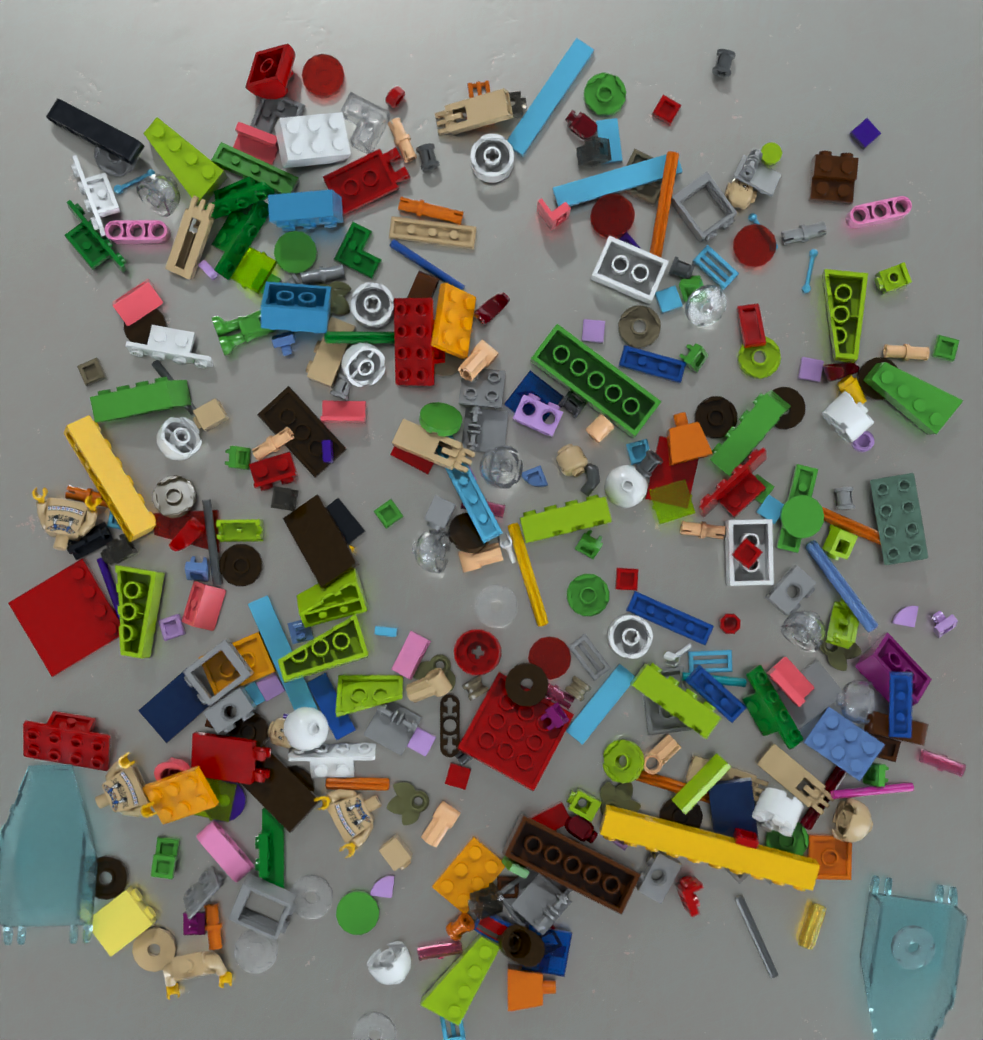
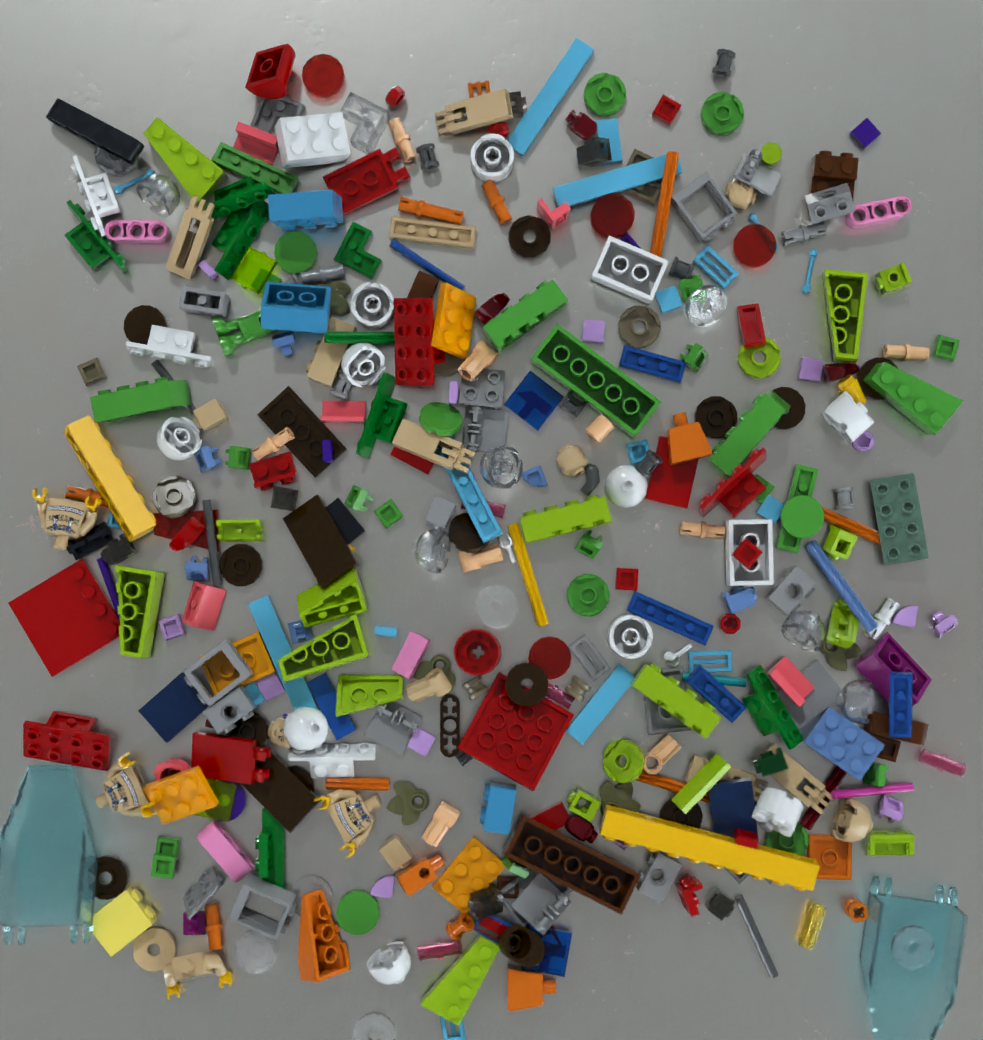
(137, 302): coral panel -> none
(204, 301): none -> light grey brick
(205, 459): none -> medium blue tile
(320, 946): none -> orange wedge
(356, 498): none -> bright green tile
(383, 417): none -> green bracket
(410, 878): none -> orange torso
(453, 393): none -> lavender tile
(458, 776): red tile -> none
(496, 201): none -> orange pin
(499, 128): none -> red tile
(499, 807): none -> dark azure brick
(525, 315): none -> bright green wedge
(535, 248): none -> dark brown tile
(535, 420): lavender brick -> none
(557, 716): magenta tile -> none
(672, 501): clear neon green piece -> none
(720, 904): none -> clear smoke brick
(722, 113): none -> bright green tile
(740, 598): none -> medium blue brick
(770, 763): none -> dark green brick
(830, 203): none -> light grey brick
(859, 905): none -> orange bush
(883, 617): none -> white pin
(889, 843): none -> lime hinge
(891, 807): none -> lavender tile

